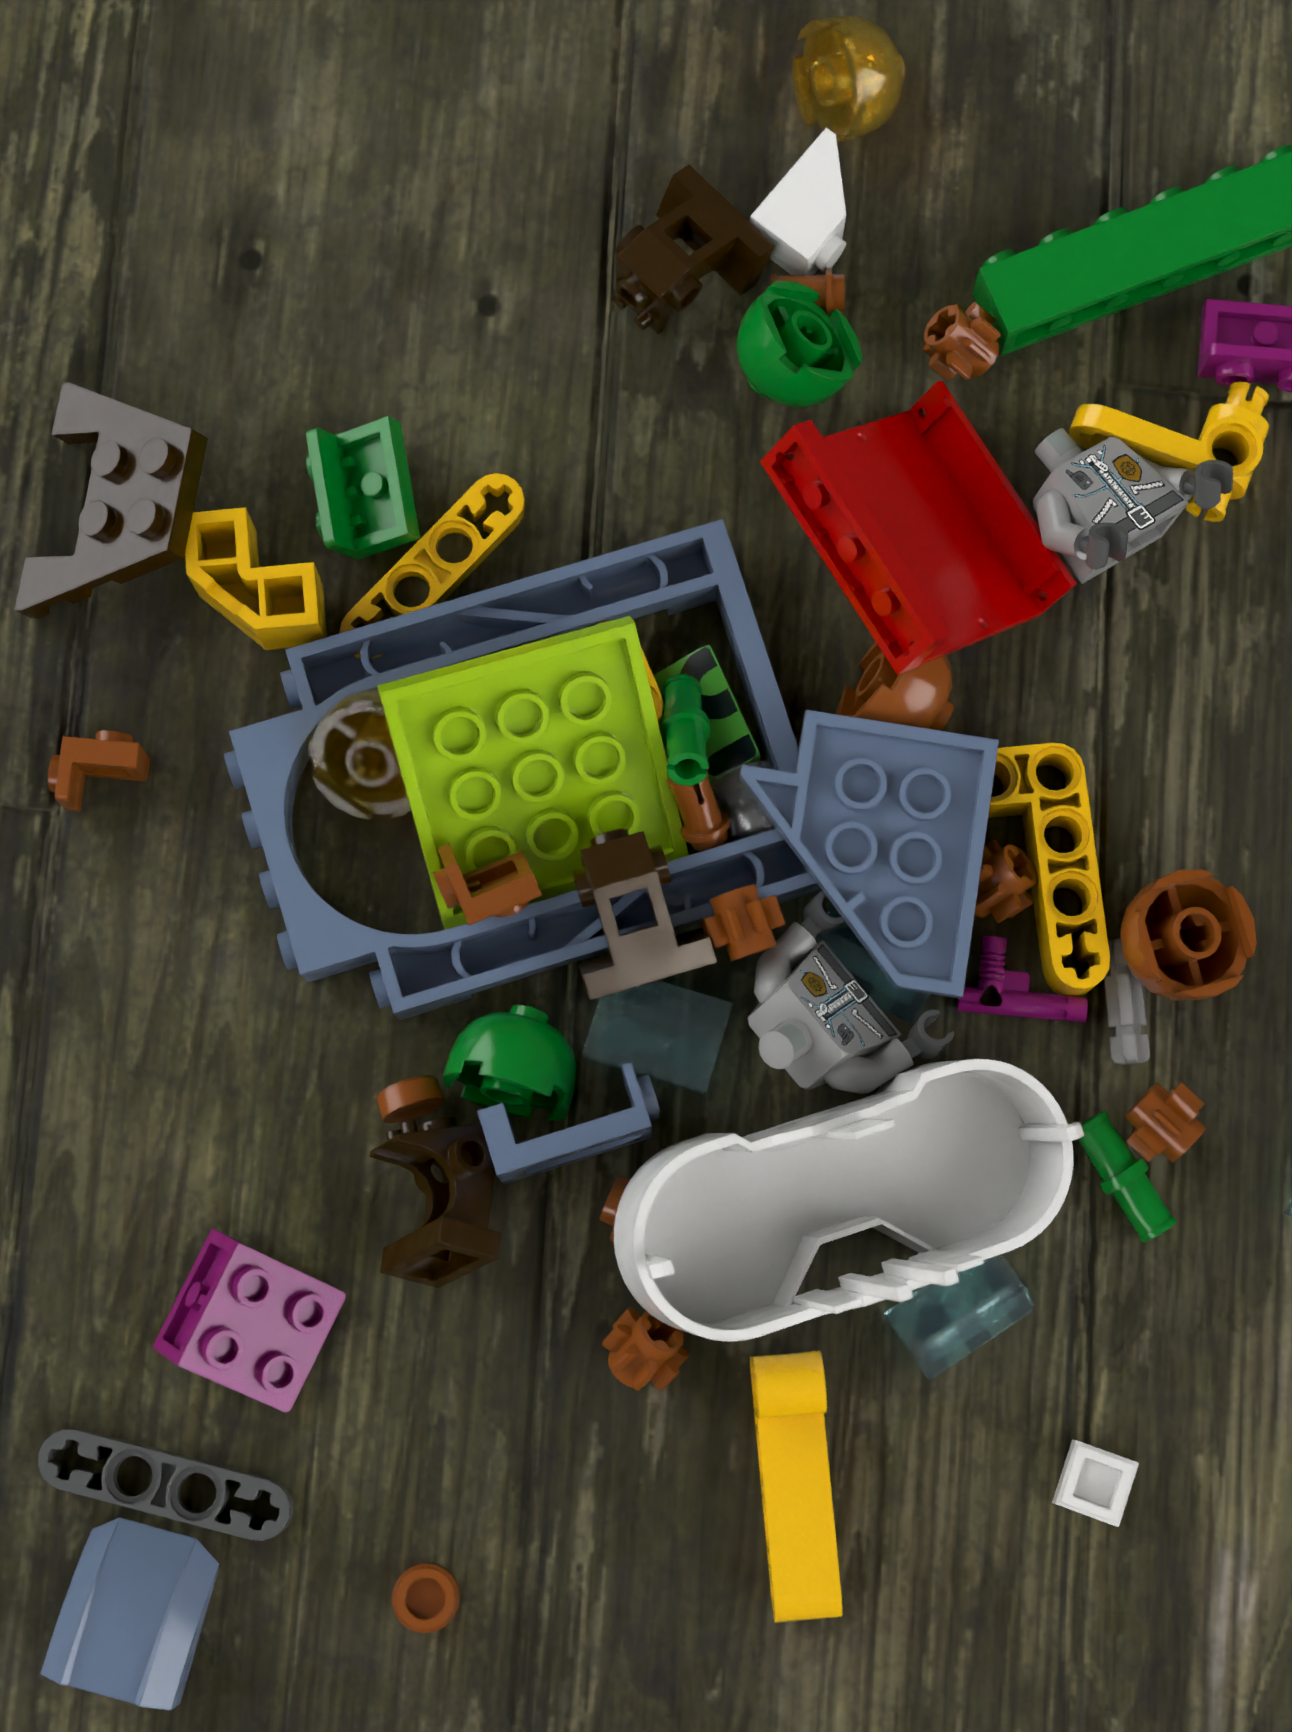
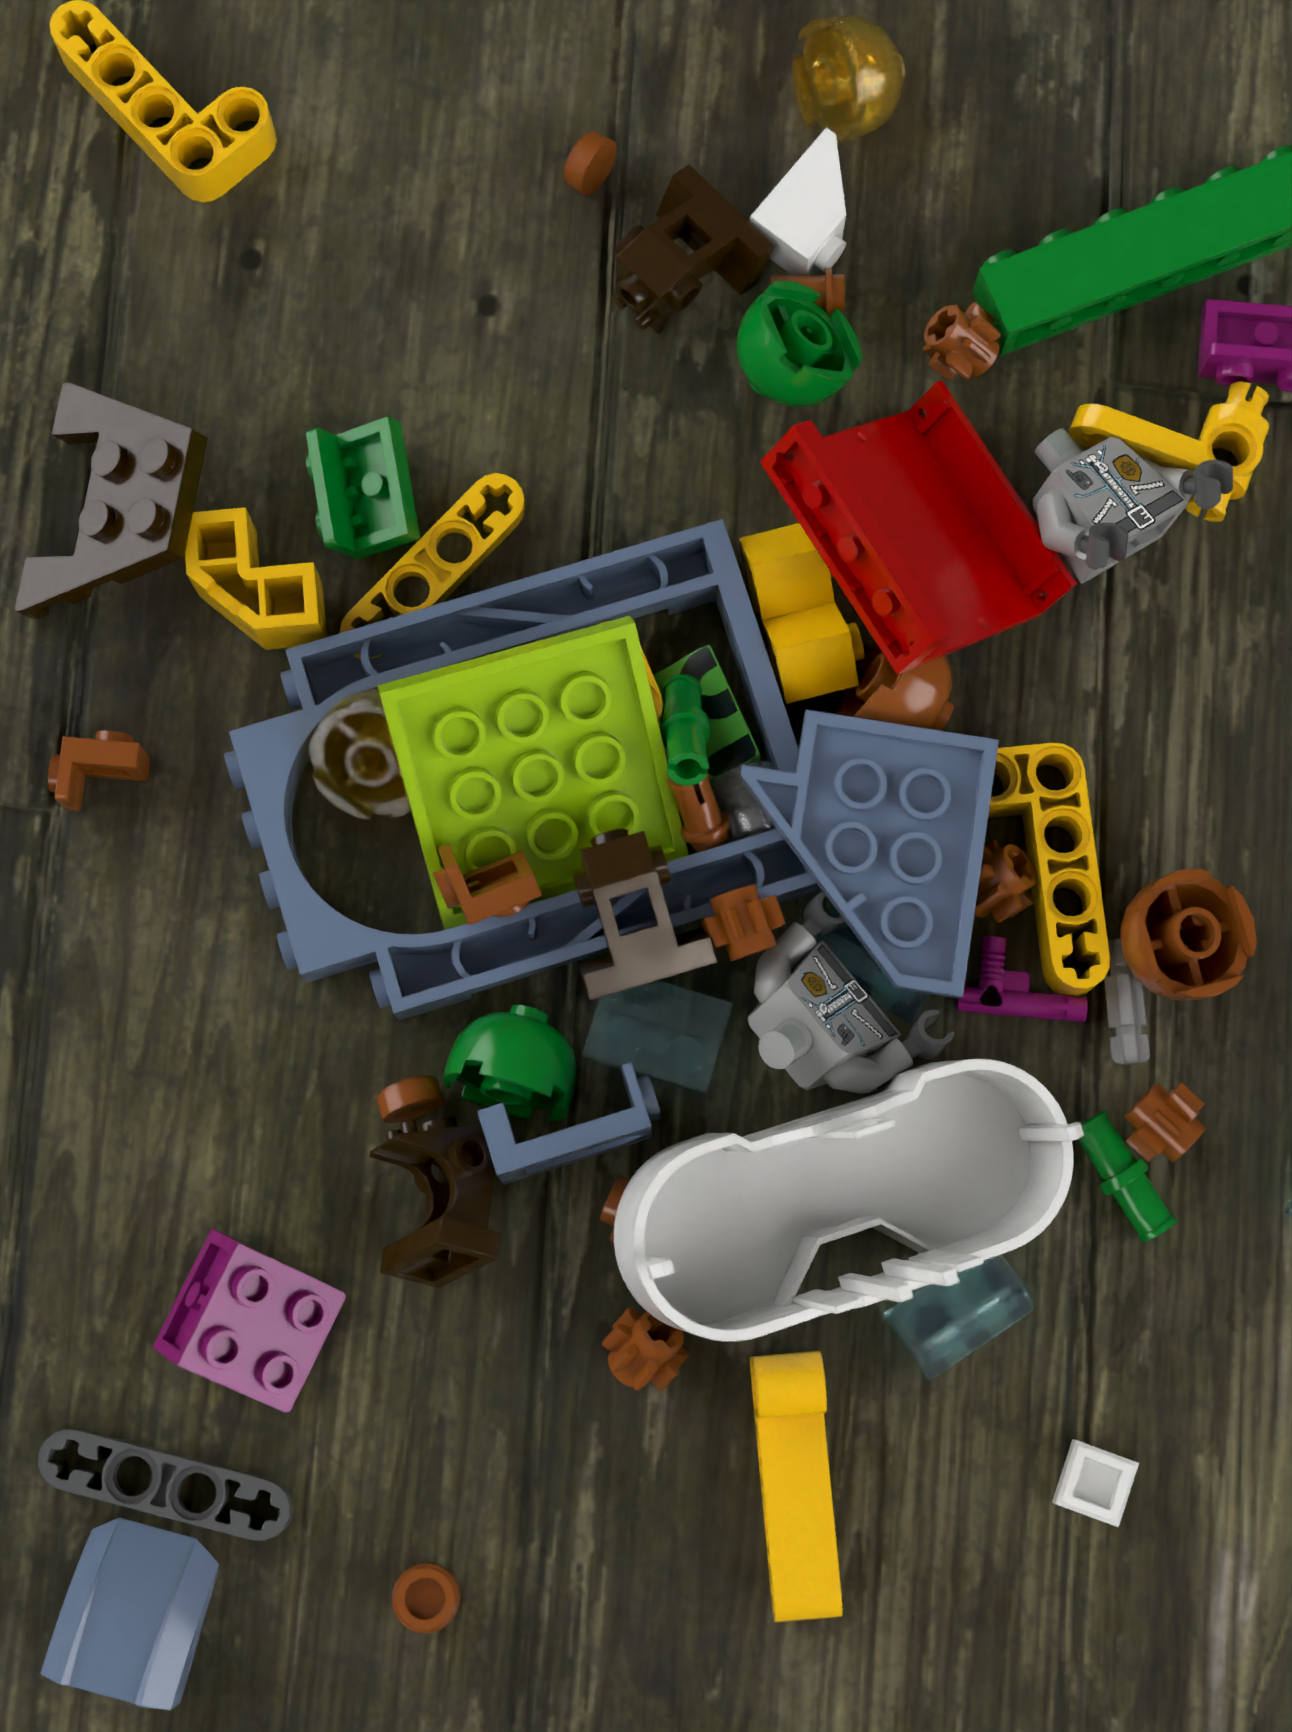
(151, 97): none -> yellow beam
(590, 162): none -> dark orange tile
(803, 627): none -> yellow brick

